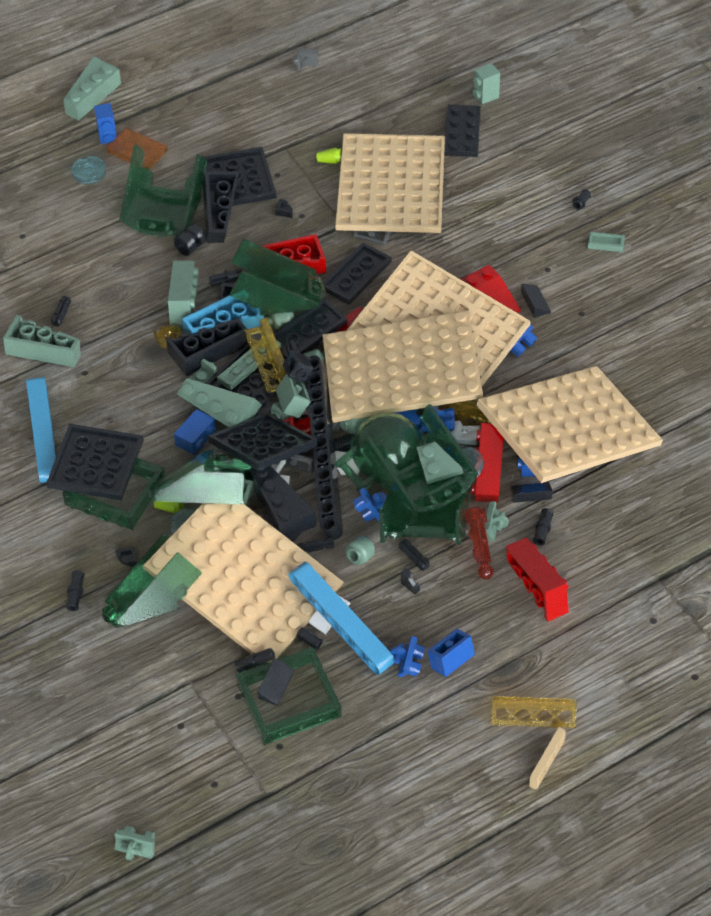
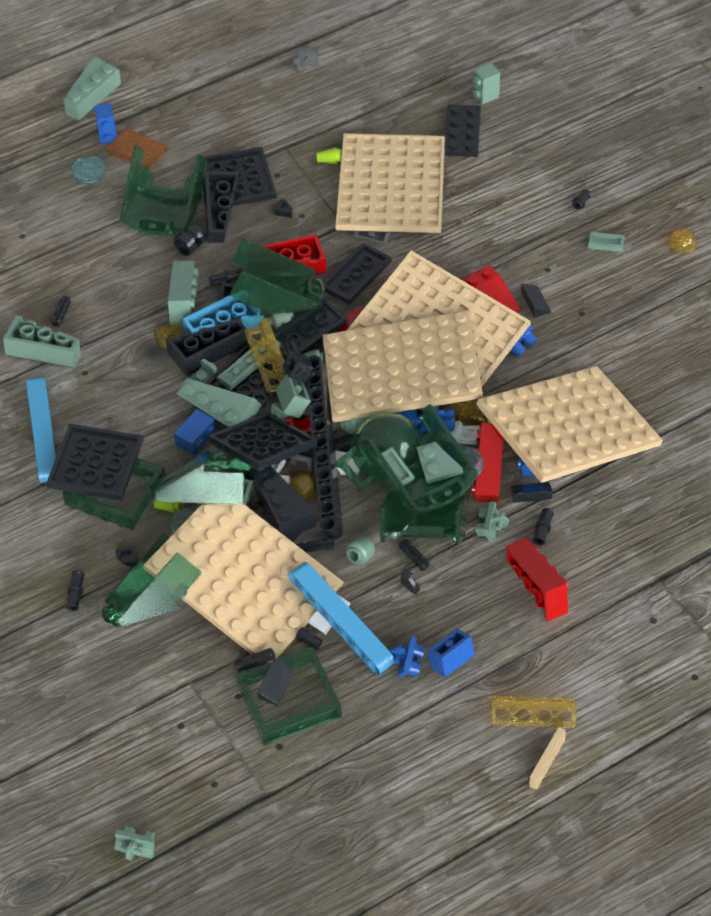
(304, 485): none -> clear yellow hair
(369, 505): blue hips -> none
(398, 466): none -> sand green tile
(477, 518): clear red plate -> none
(682, 240): none -> clear yellow hair

